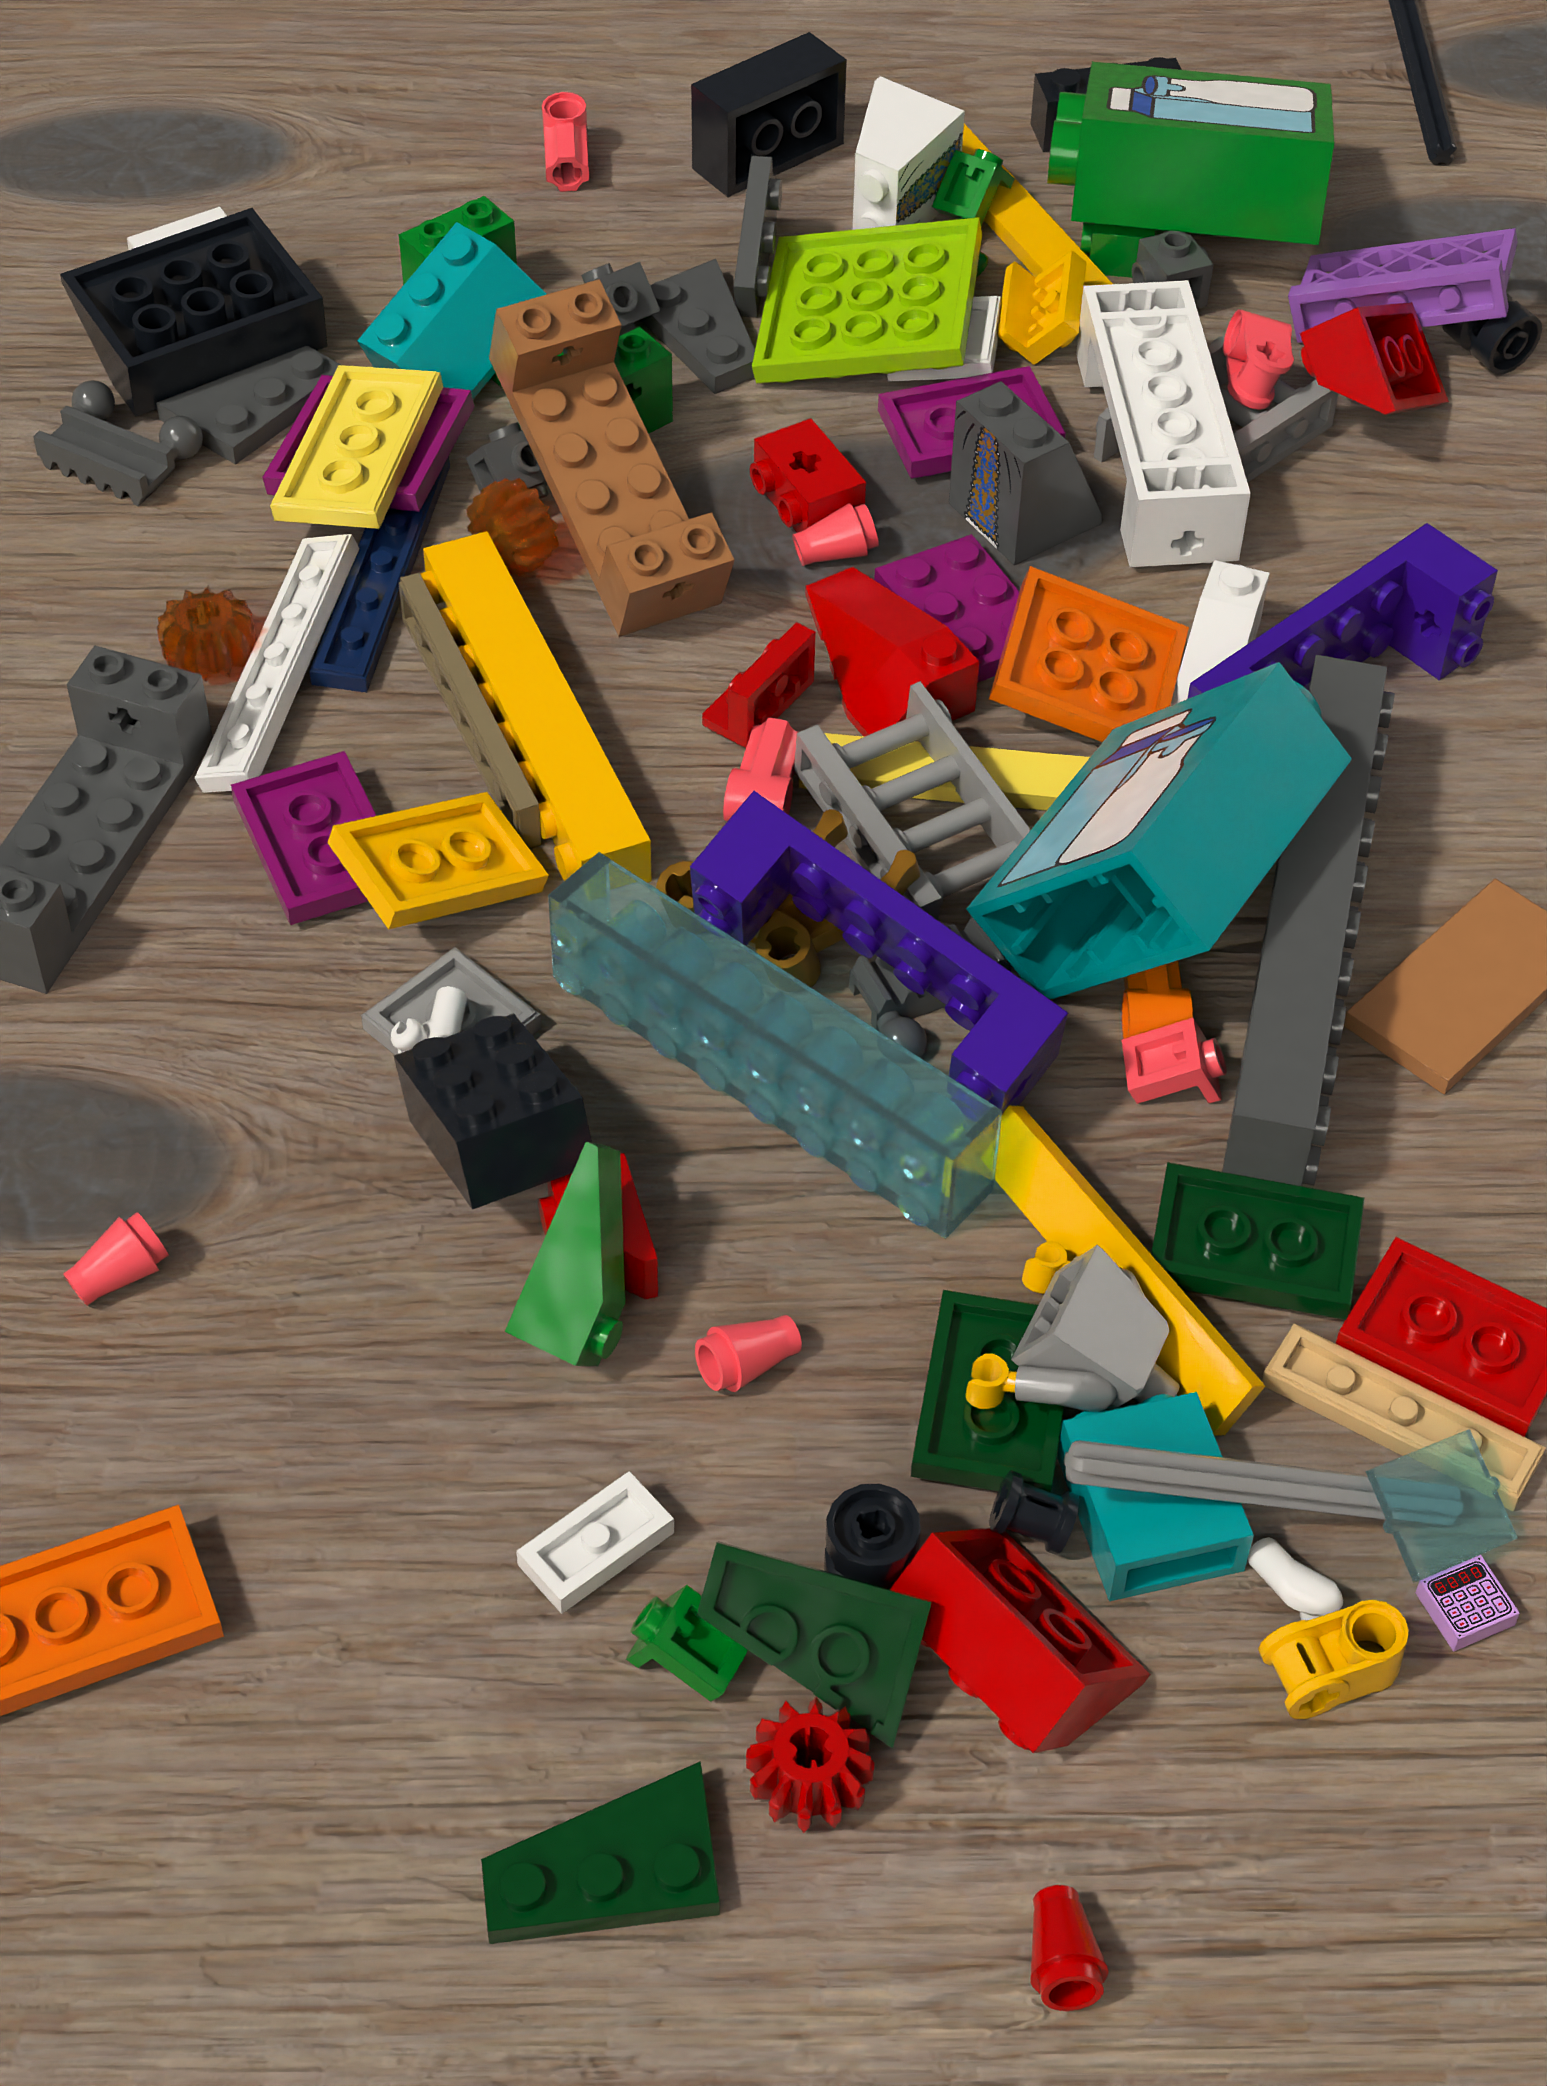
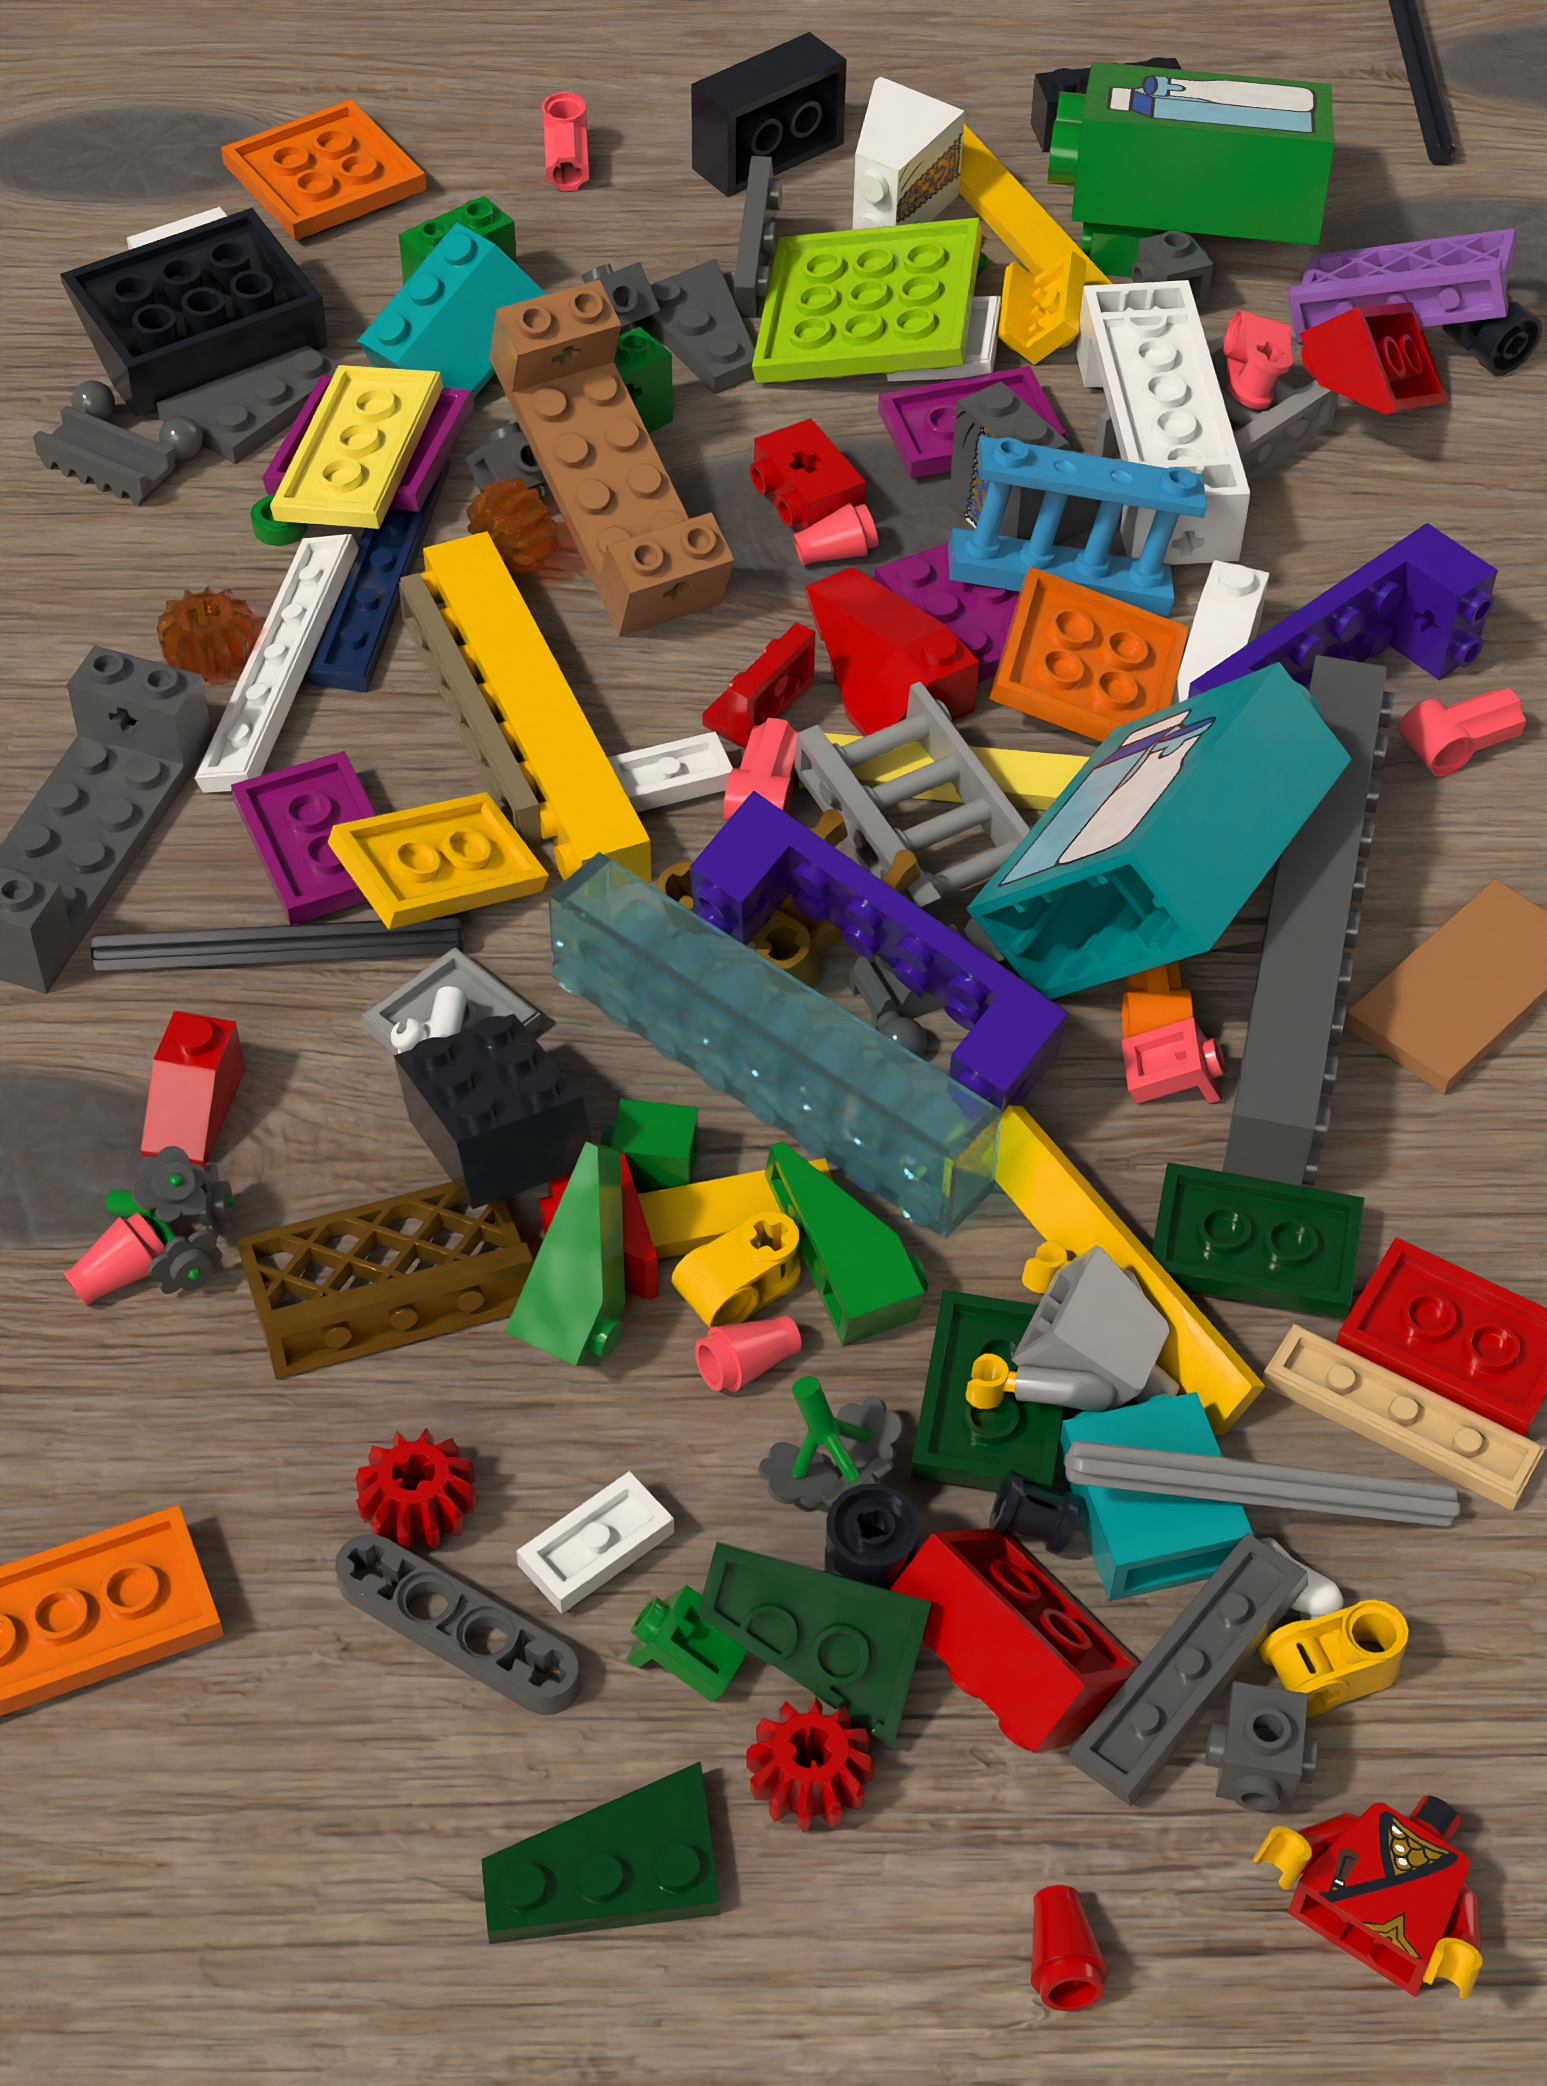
(162, 1193): none -> dark grey plant
(192, 1085): none -> red slope
(272, 531): none -> green tile
(274, 944): none -> black axle
(323, 169): none -> orange plate
(398, 1305): none -> pearl gold fence
(416, 1490): none -> red gear
(464, 1614): none -> dark grey beam
(657, 1142): none -> green brick
(673, 771): none -> white plate
(704, 1211): none -> yellow tile
(735, 1275): none -> yellow piece
(848, 1251): none -> green slope
(858, 1440): none -> dark grey plant
(971, 185): green bracket -> none
(1003, 561): none -> dark azure fence
(1188, 1669): none -> dark grey plate
(1261, 1747): none -> dark grey brick
(1386, 1891): none -> red torso
(1441, 1505): clear light blue piece -> none
(1451, 734): none -> coral piece
(1467, 1603): lavender tile -> none

